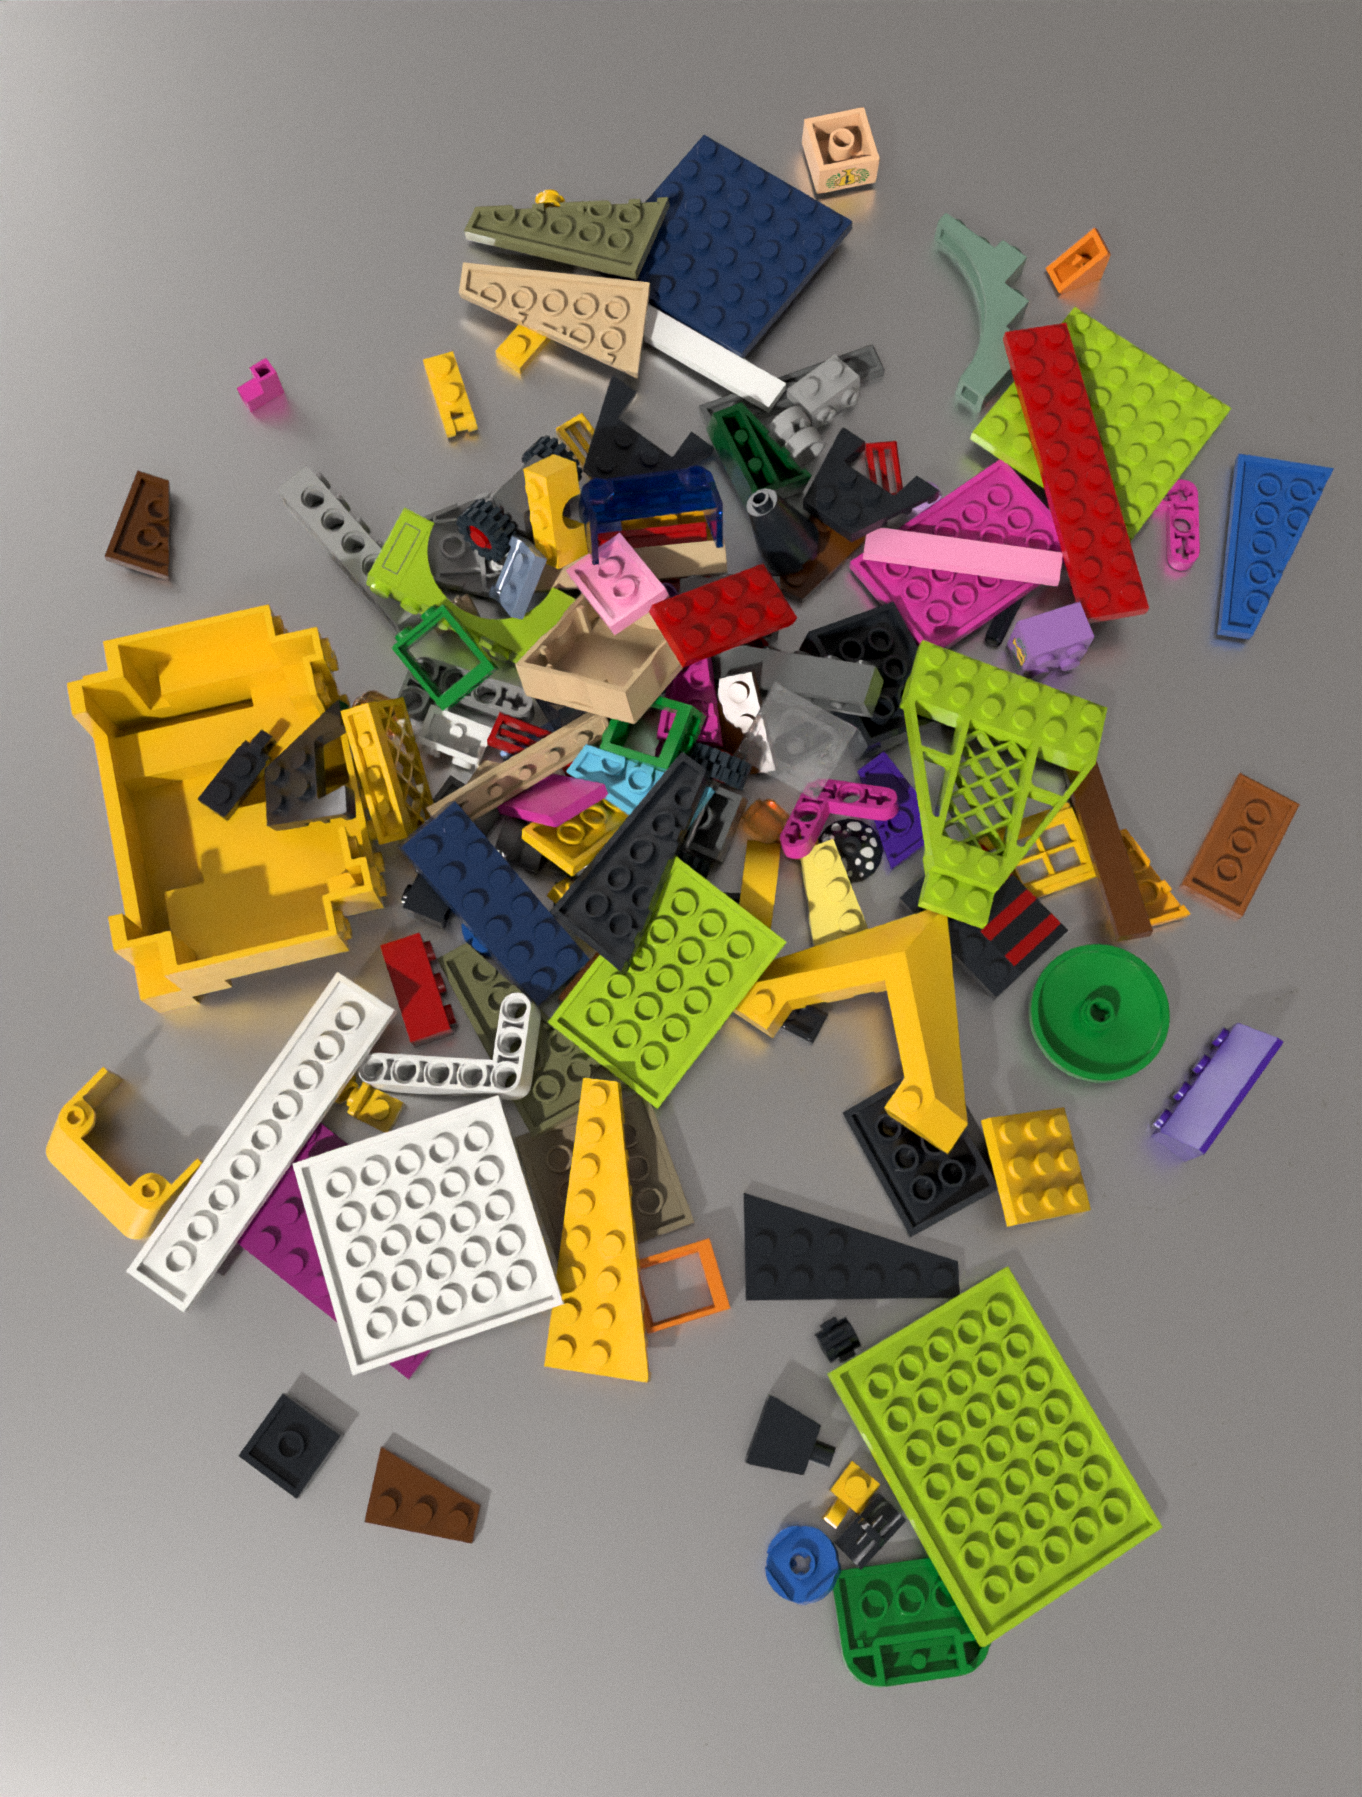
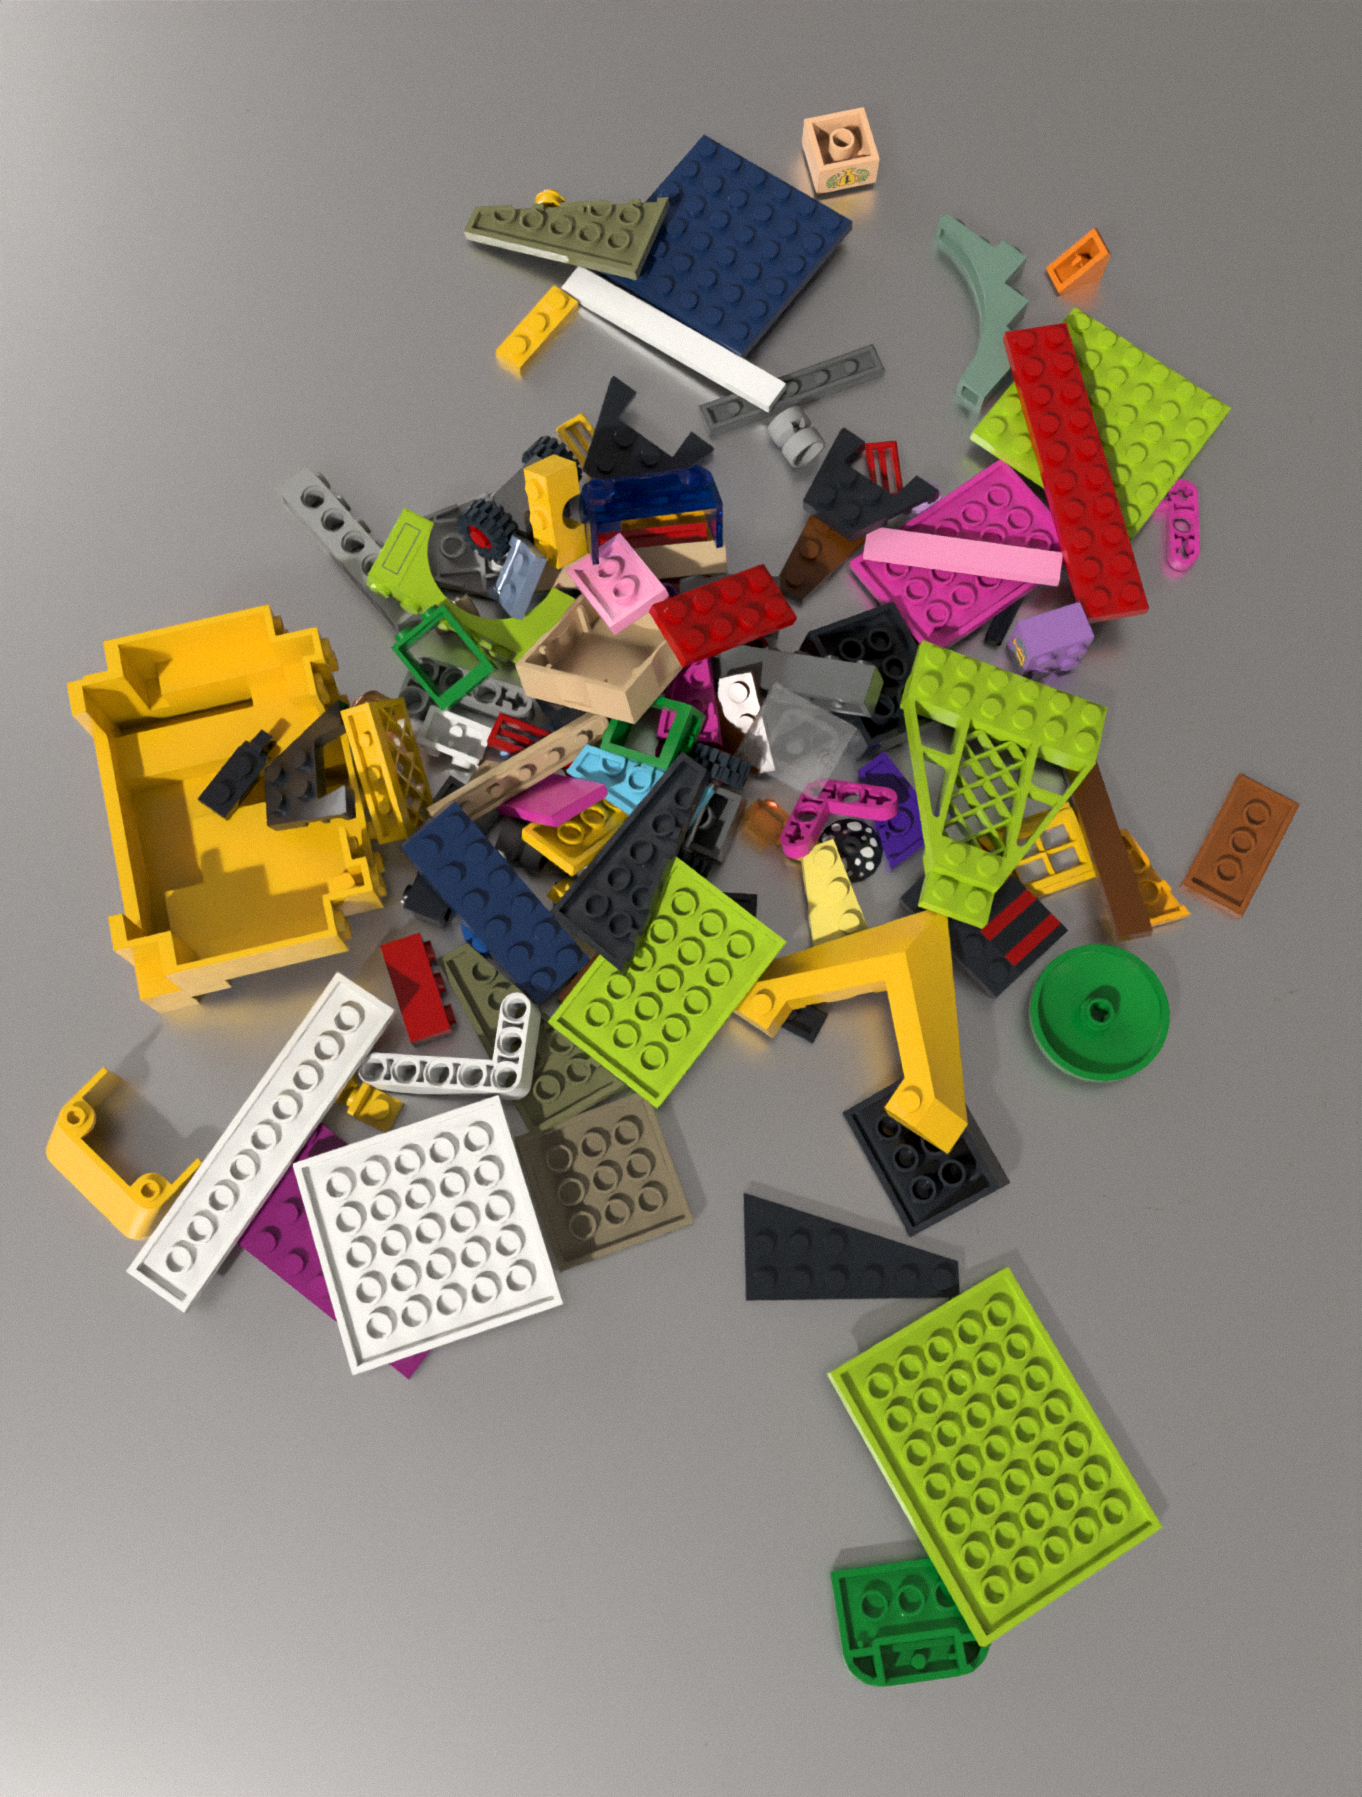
(143, 528): reddish brown wing -> none
(262, 388): dark pink piece -> none
(290, 1445): black plate -> none
(418, 1502): reddish brown wing -> none
(450, 393): yellow plate -> none
(582, 312): tan wing -> none
(598, 1261): yellow wing -> none
(712, 1277): orange window -> none
(753, 456): dark green wedge -> none
(760, 880): yellow arch -> none
(781, 533): black cone -> none
(781, 1562): blue plate -> none
(787, 1440): black torso -> none
(826, 391): light grey bracket -> none
(837, 1340): black gear -> none
(852, 1490): yellow plate -> none
(869, 1531): black hips -> none
(1035, 1166): yellow plate -> none
(1215, 1090): slope -> none
(1265, 524): blue wing -> none

